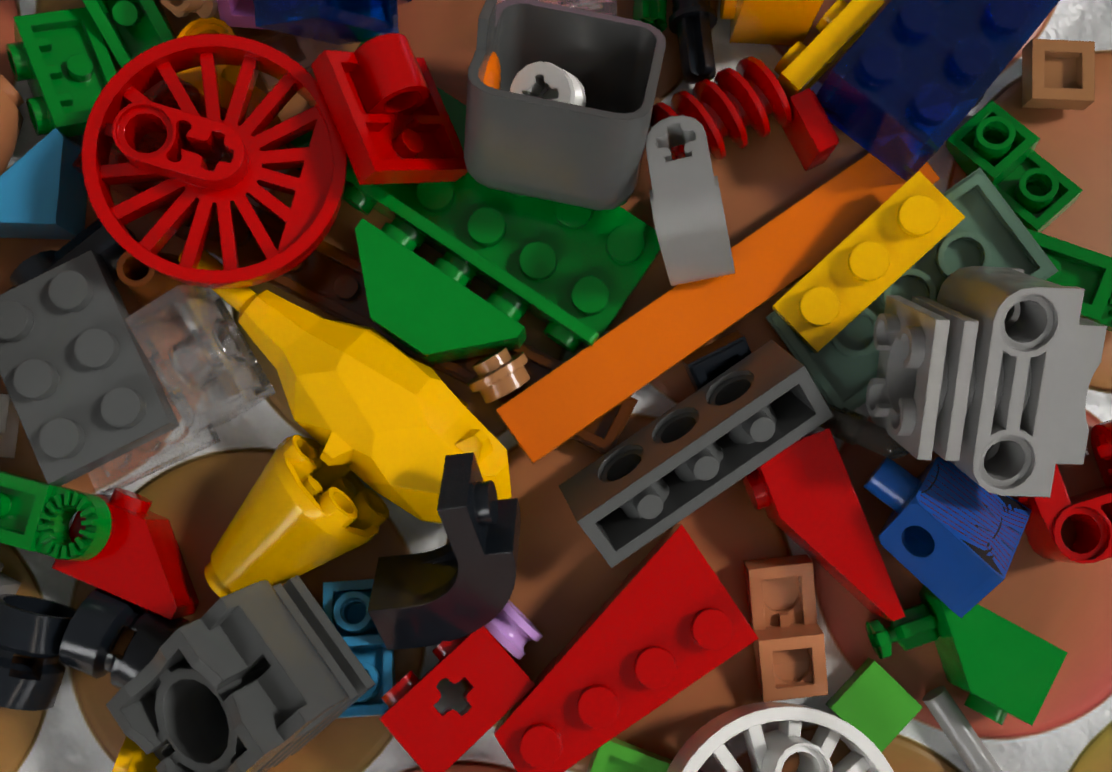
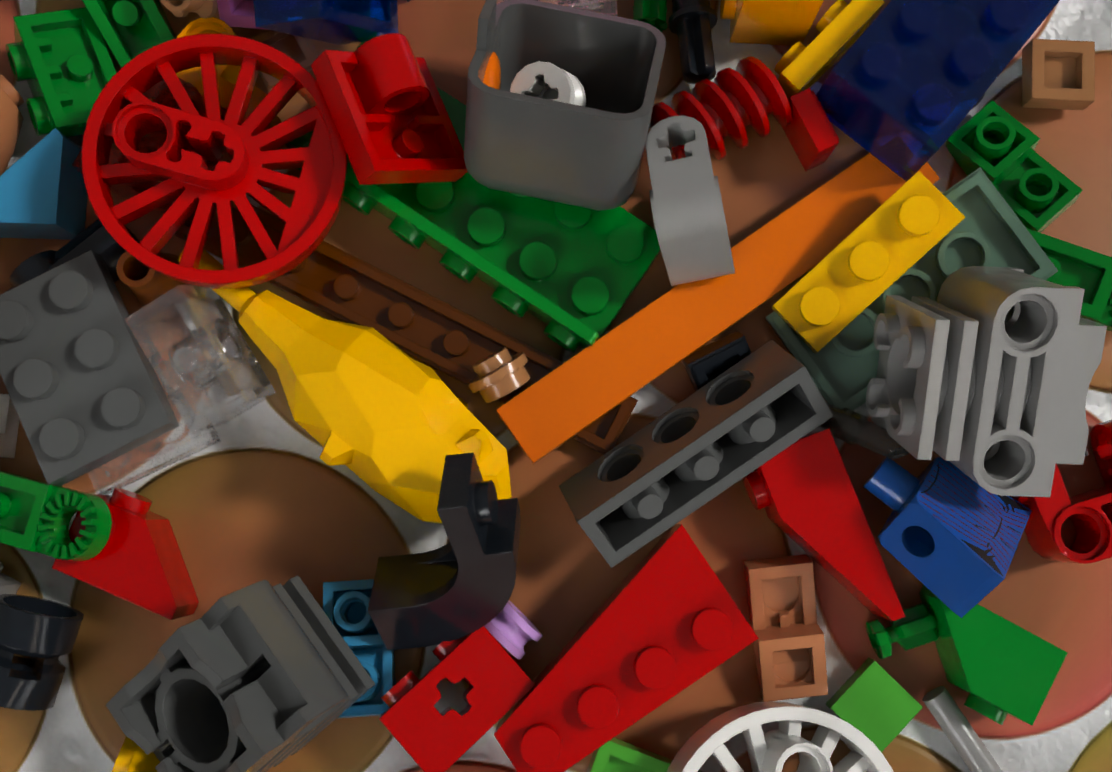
(114, 637): black wheel -> none
(294, 520): yellow cone -> none
(428, 303): green slope -> none

